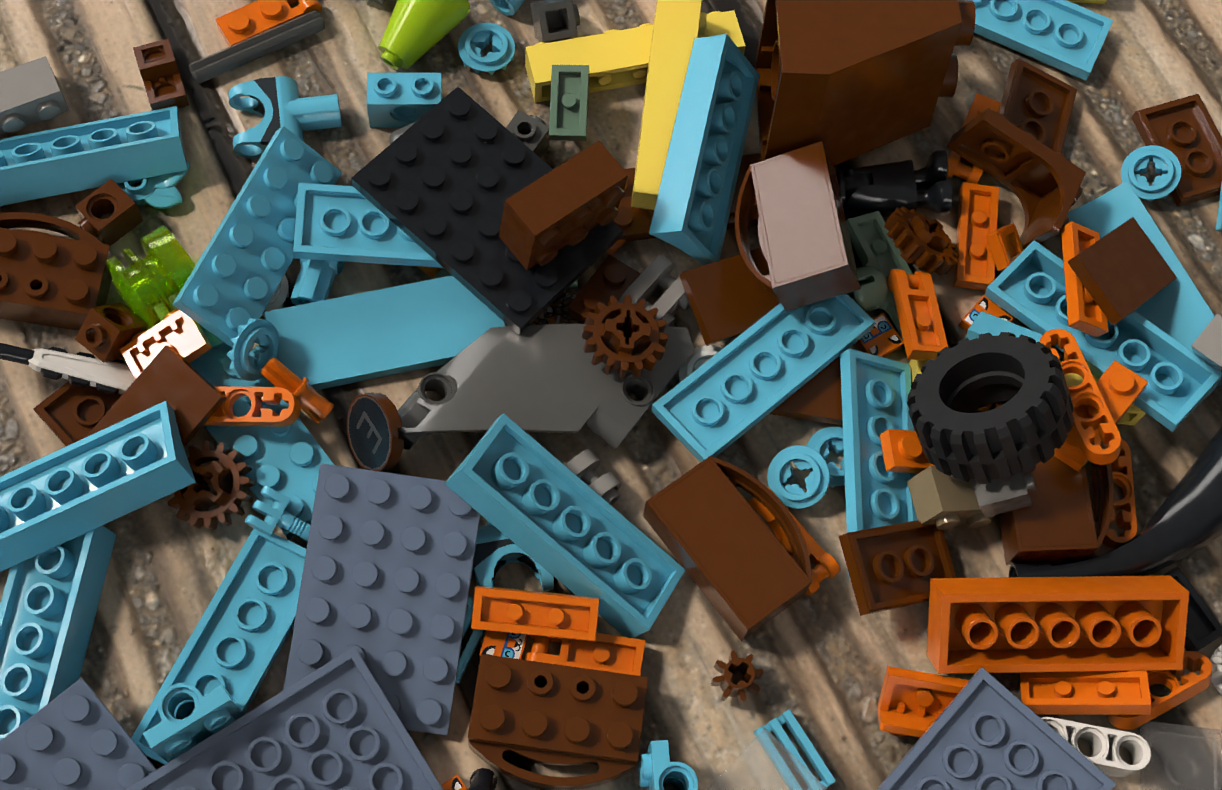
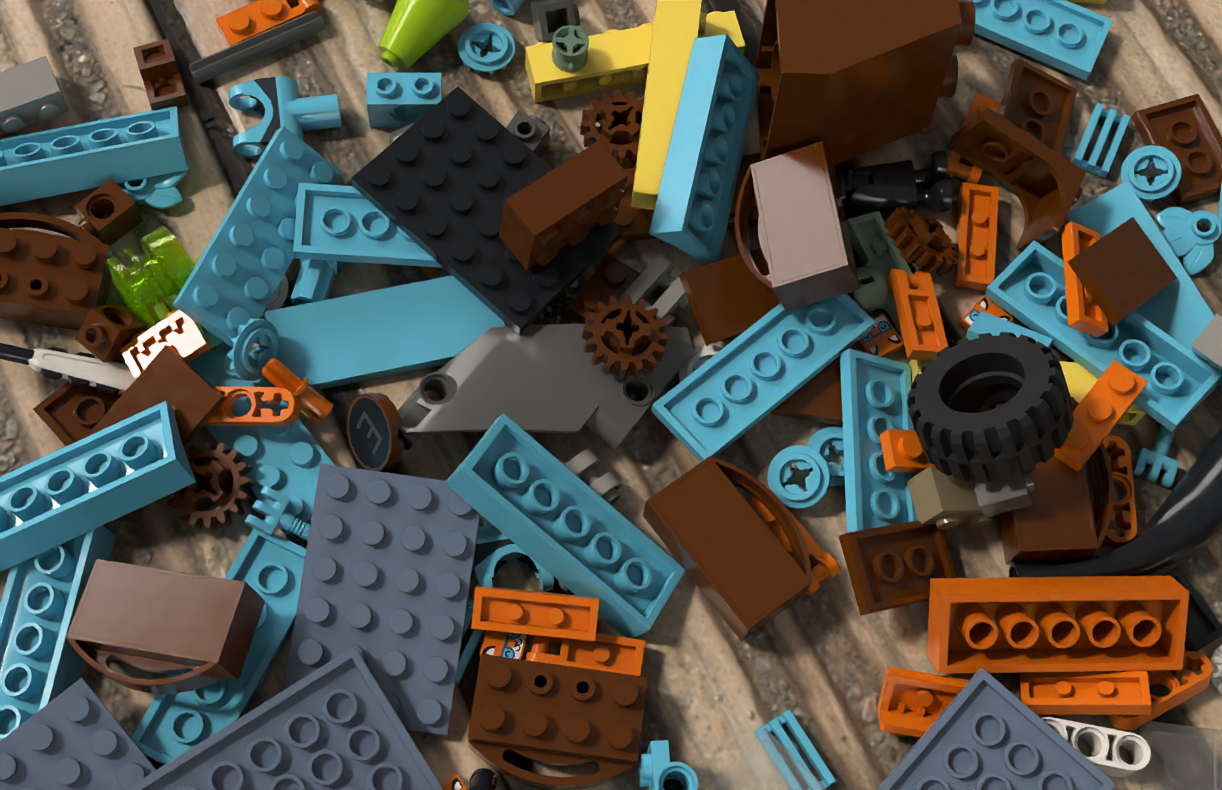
(165, 625): none -> reddish brown piece
(178, 735): medium azure plate -> none
(569, 102): sand green tile -> none
(575, 42): none -> sand green wheel
(618, 124): none -> reddish brown gear
(746, 684): reddish brown gear -> none
(1004, 245): orange tile -> none
(1084, 394): orange beam -> none
(1110, 119): none -> medium azure tile
(1158, 458): none -> medium azure hinge
(1185, 238): none -> medium azure plate

